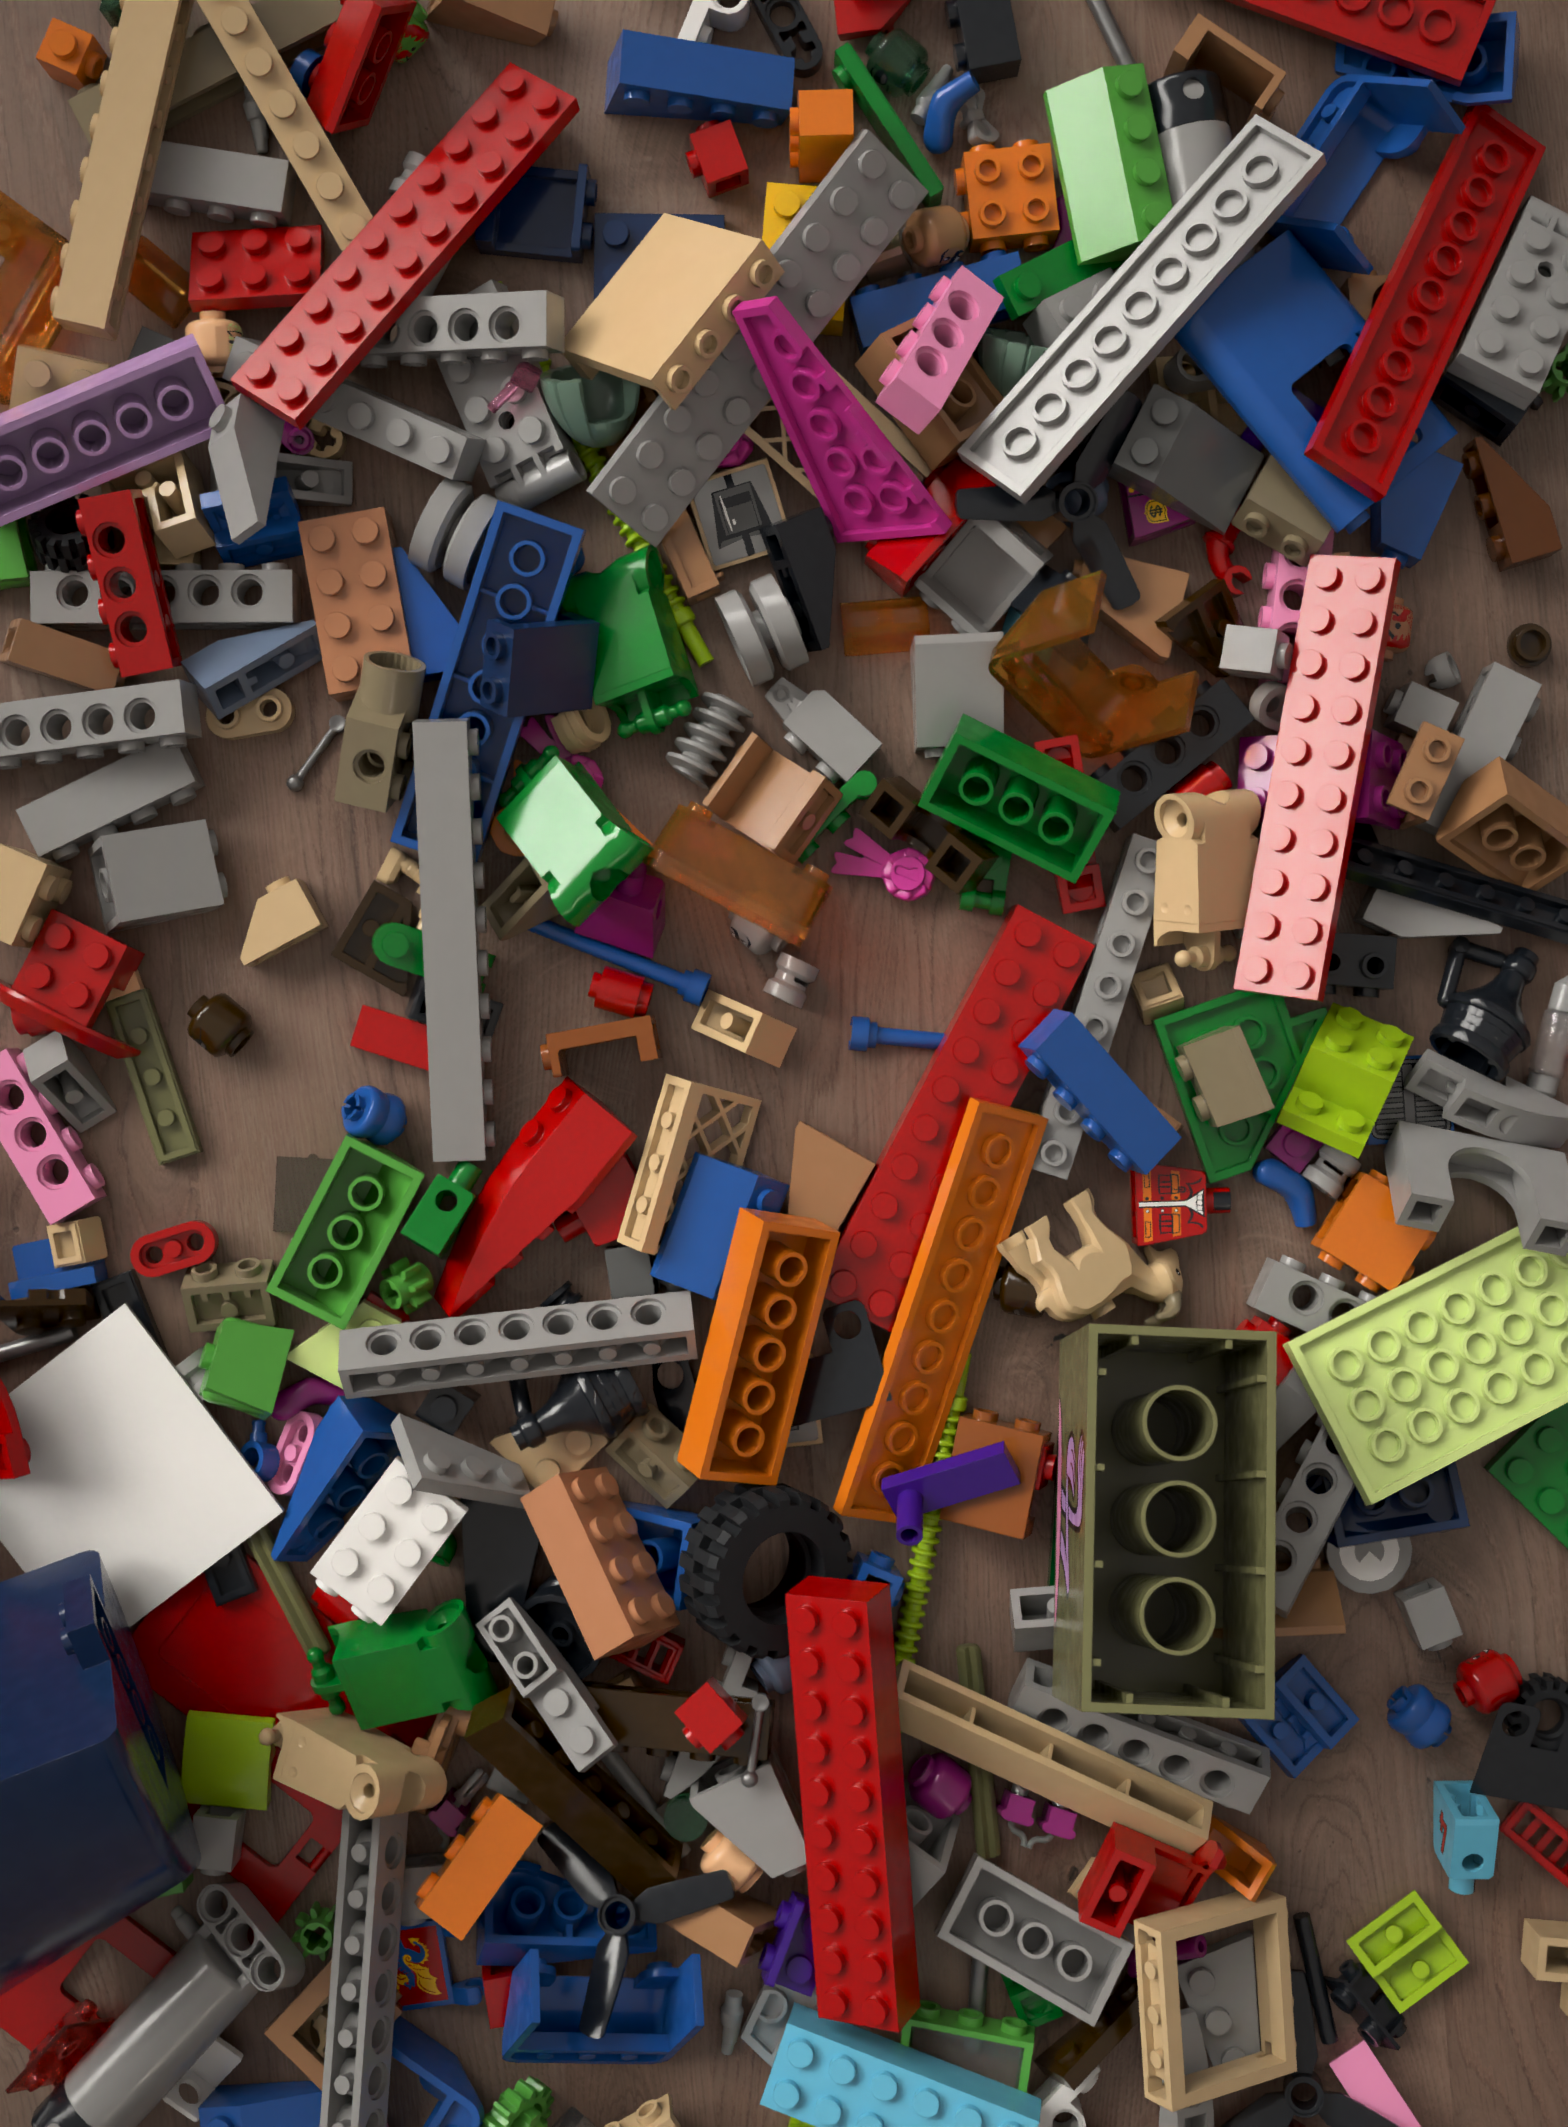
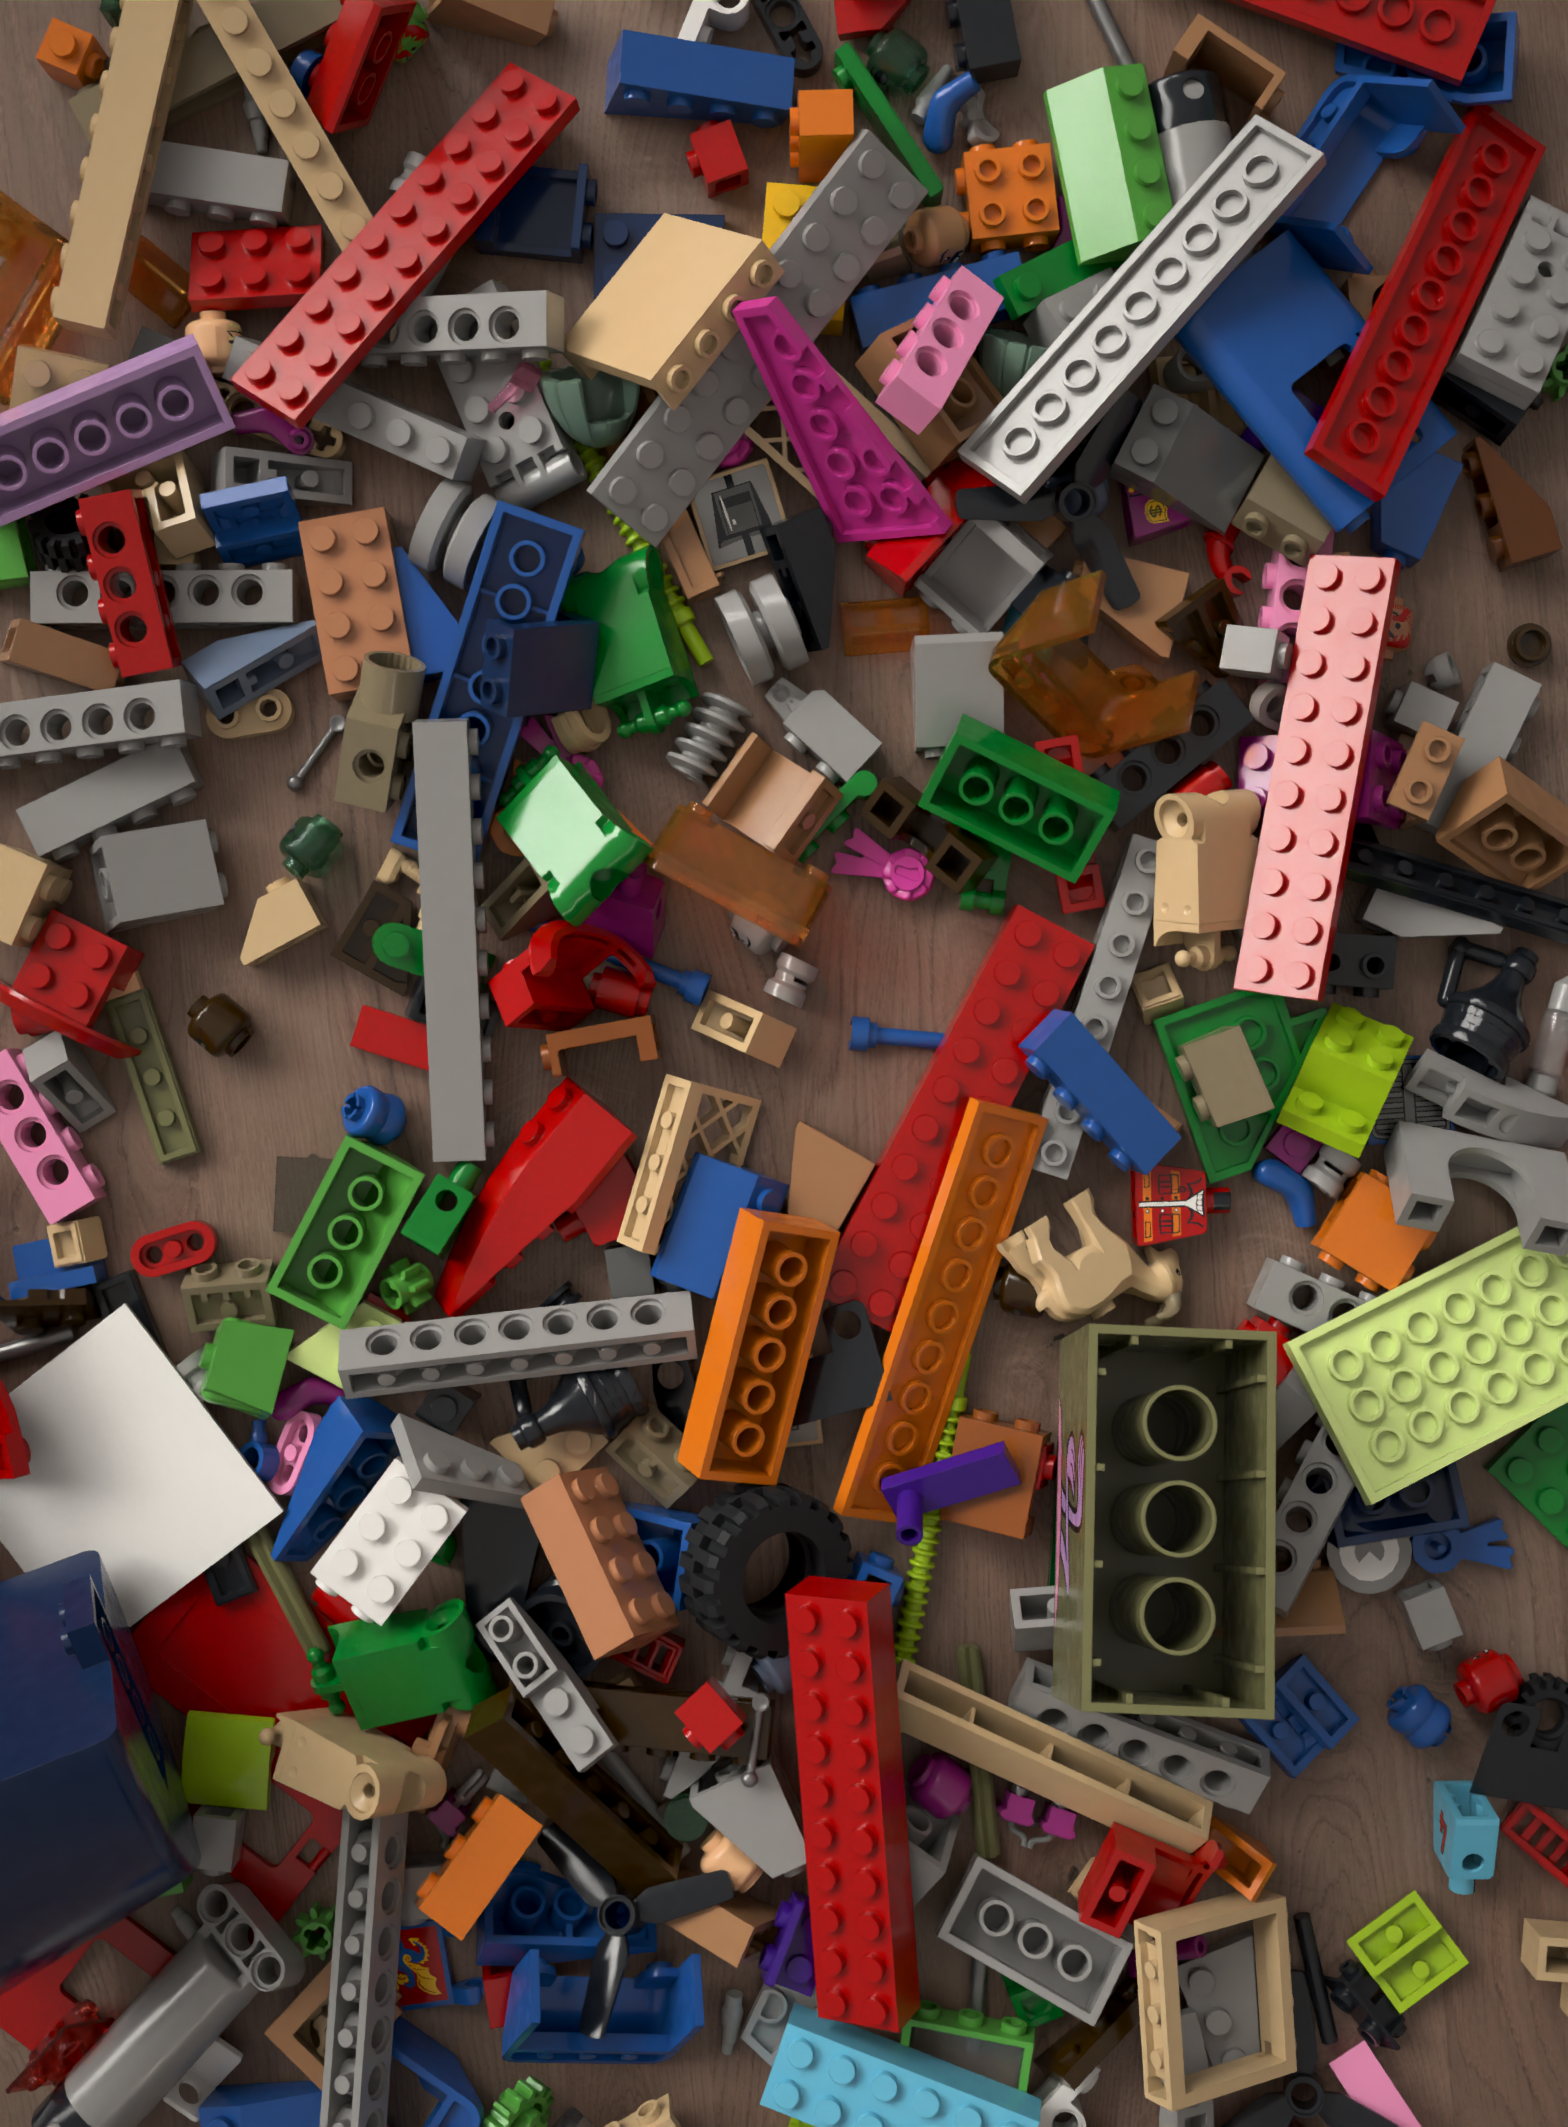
(244, 460): light grey slope -> none
(311, 847): none -> clear green head
(546, 981): none -> red piece
(1444, 1550): none -> blue piece

